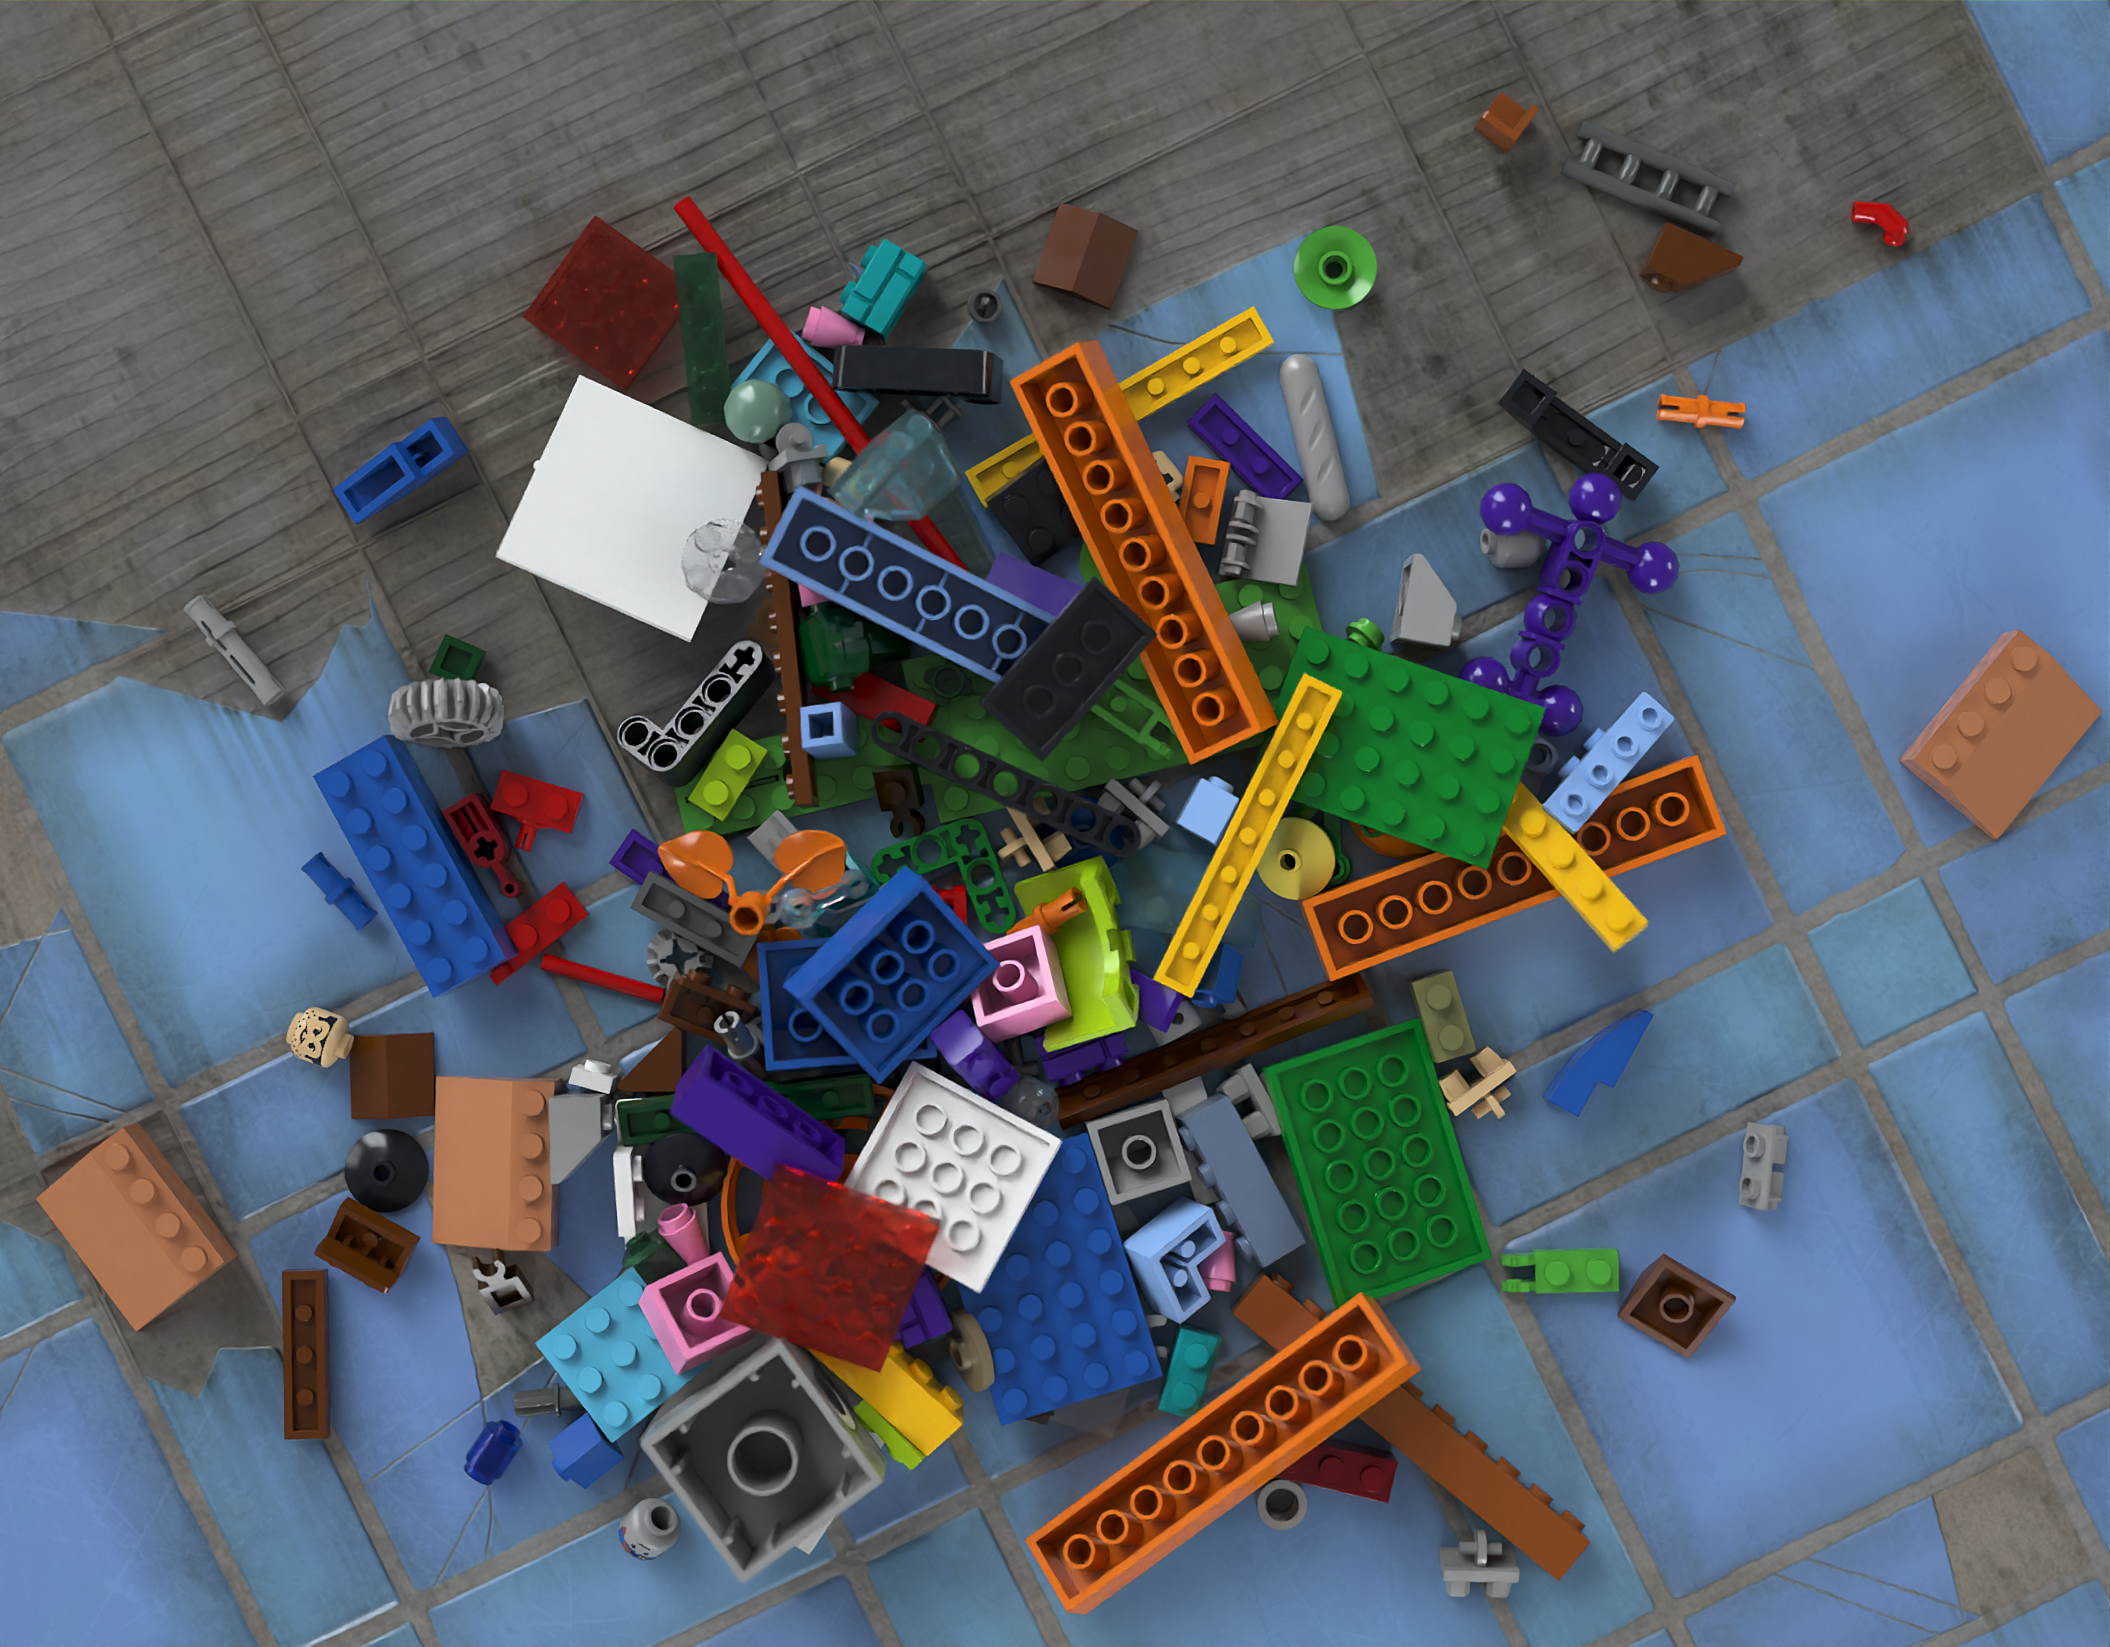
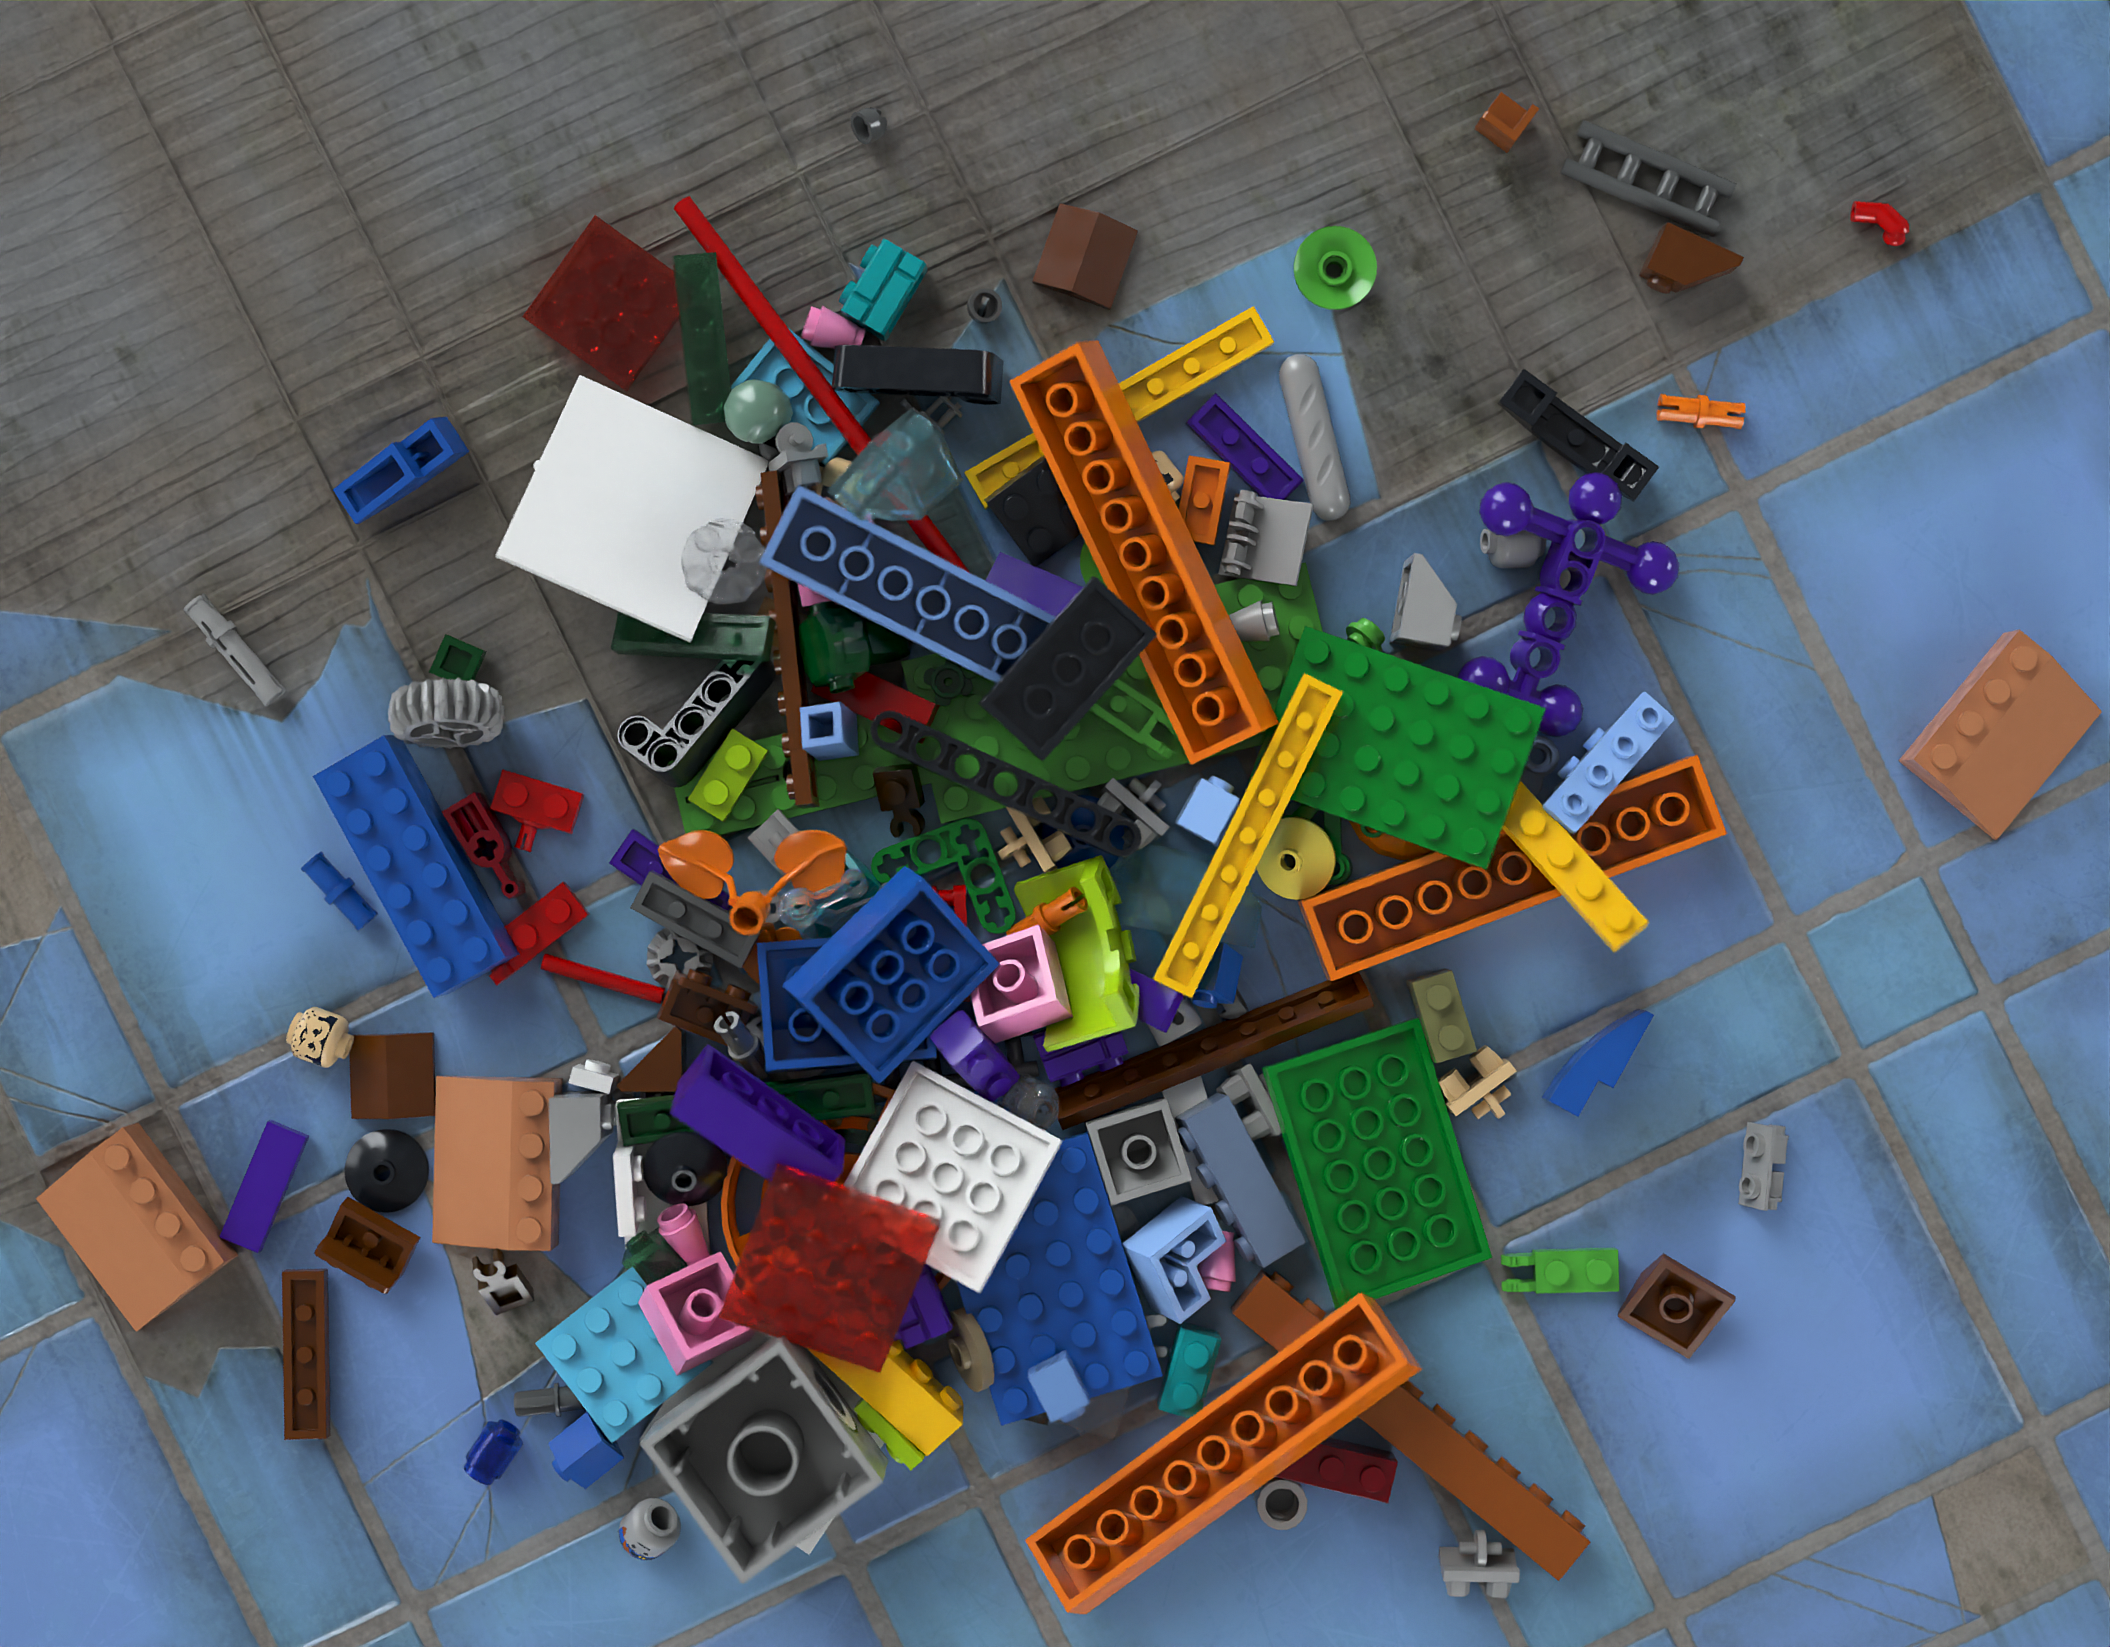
(264, 1186): none -> dark purple tile
(714, 638): none -> clear green plate
(868, 125): none -> dark grey hinge
(1059, 1388): none -> medium blue brick

